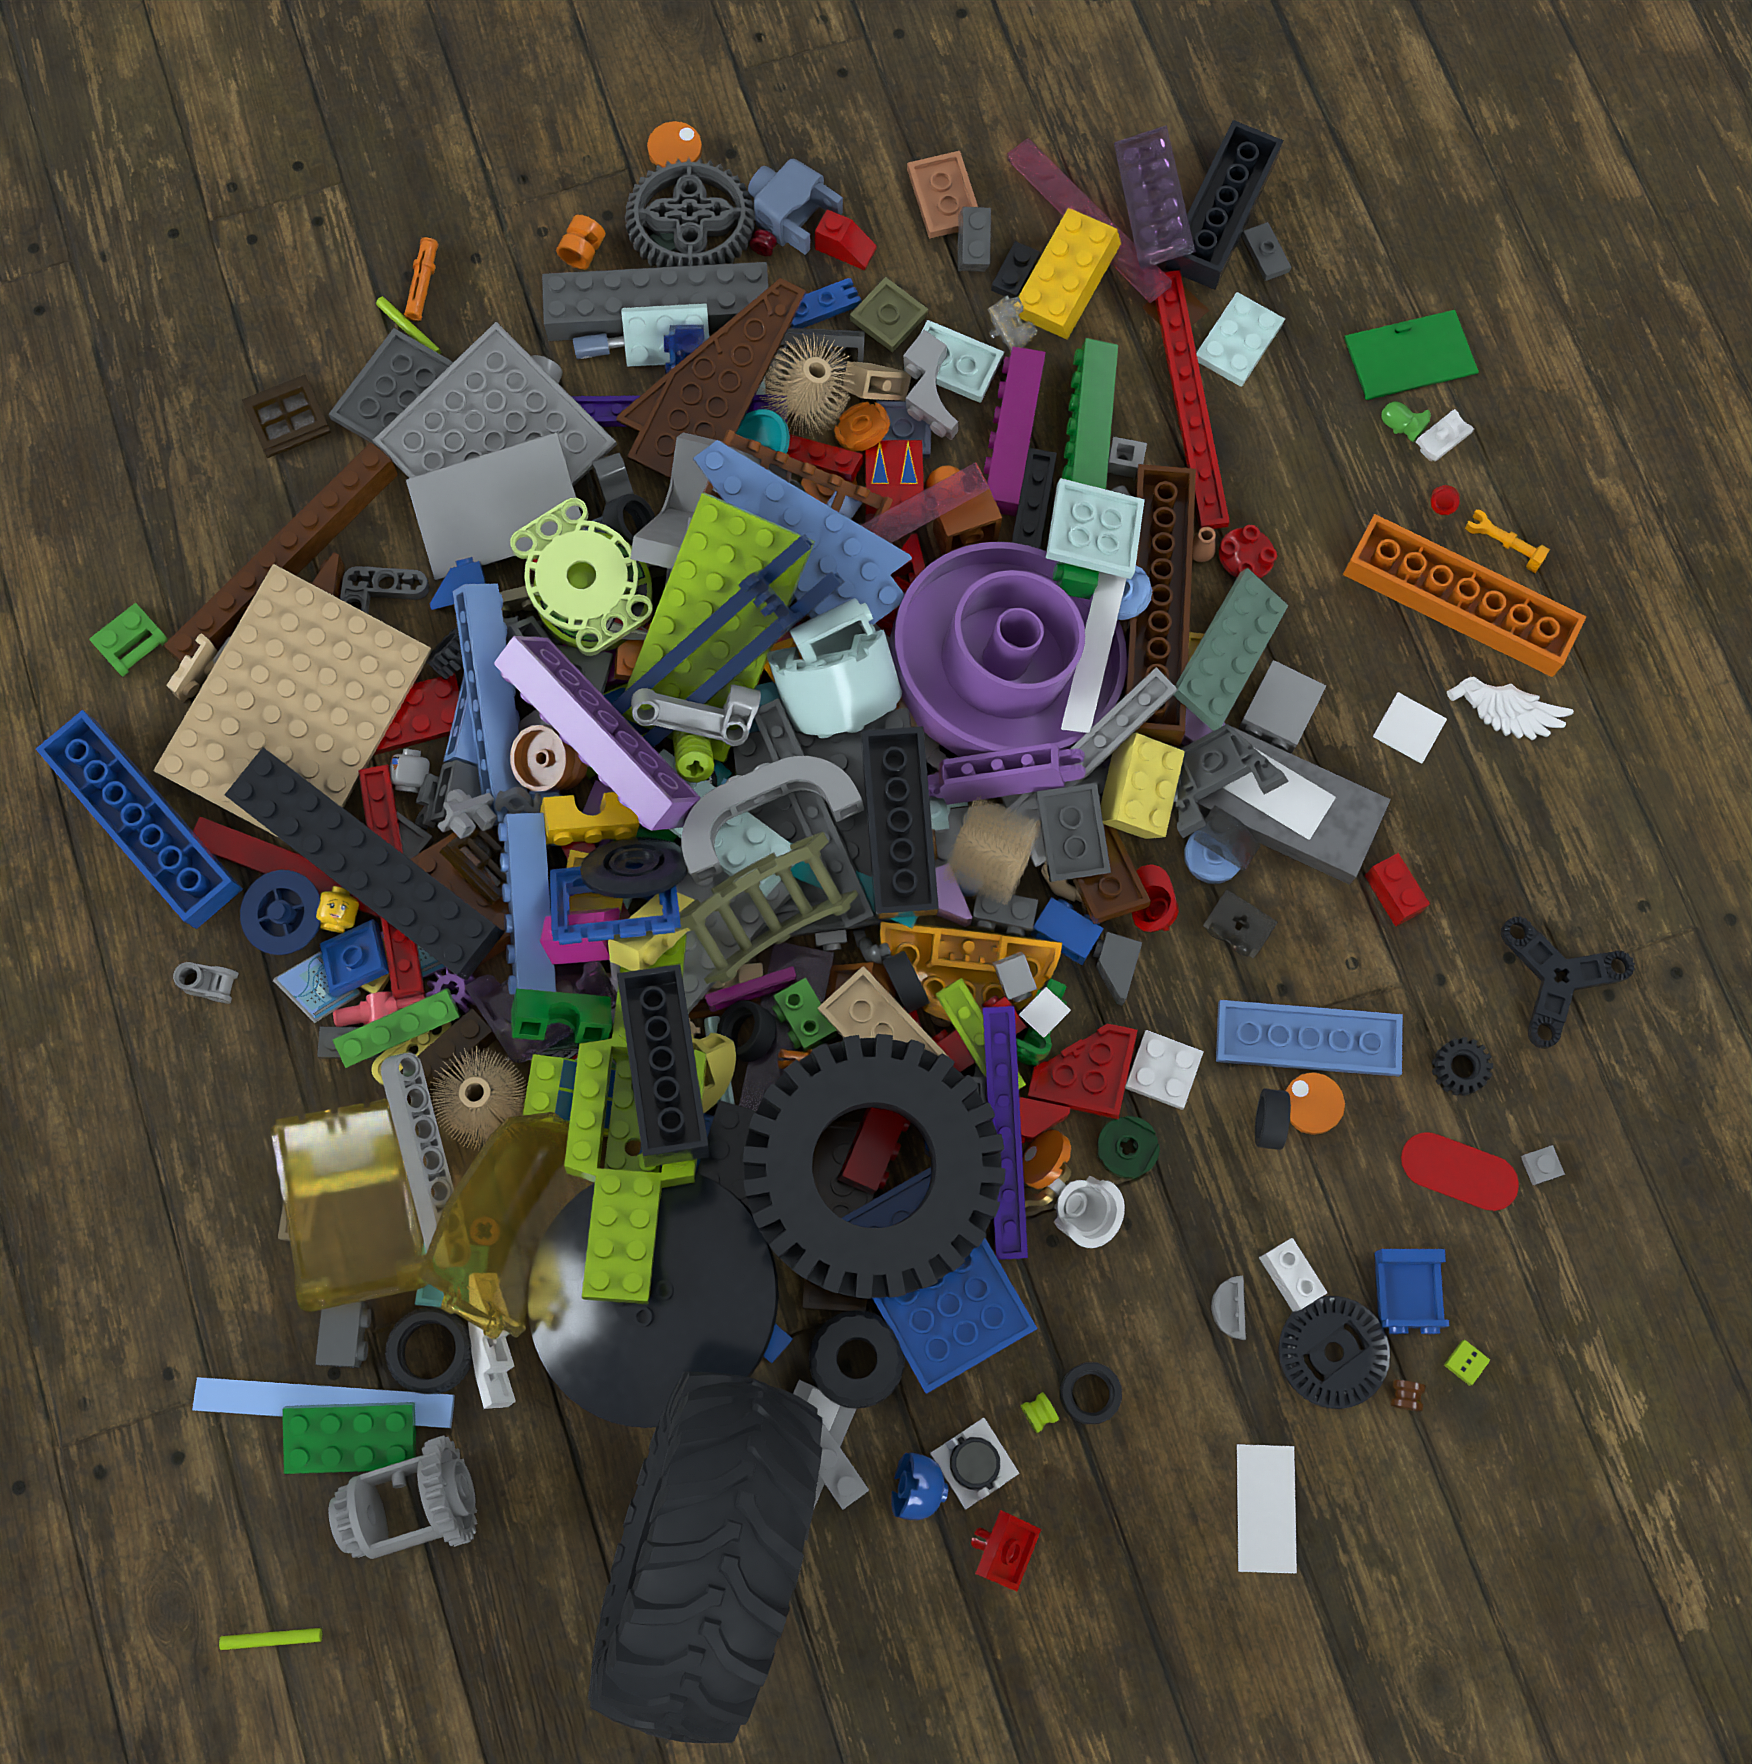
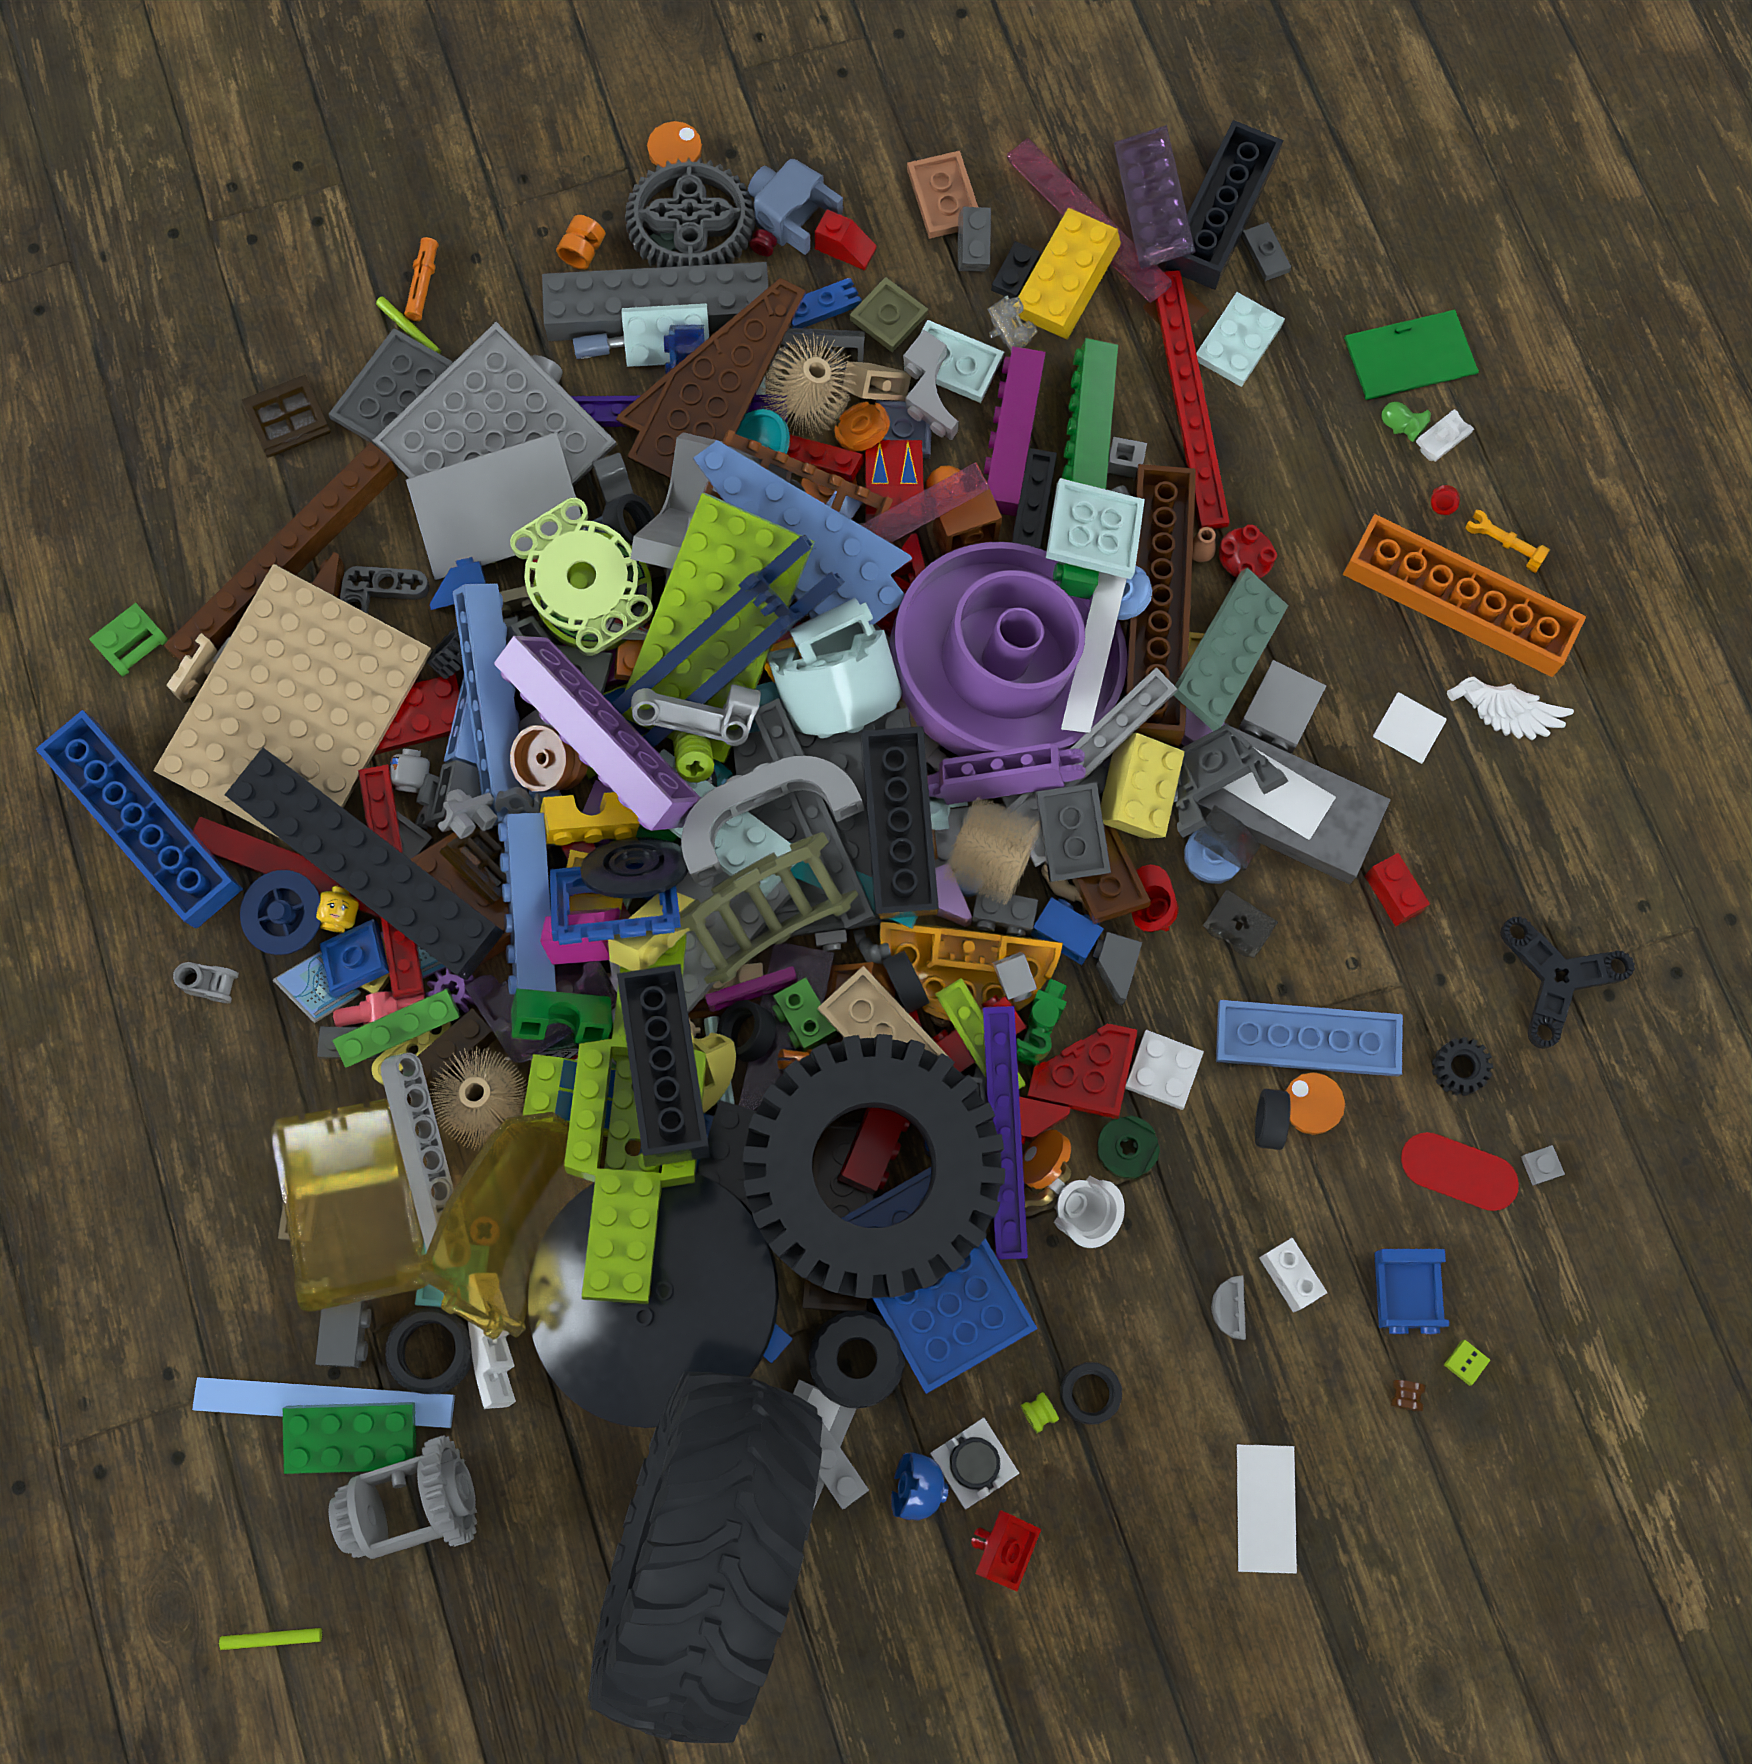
(1045, 1012): white sticker -> none
(1355, 1374): black piece -> none

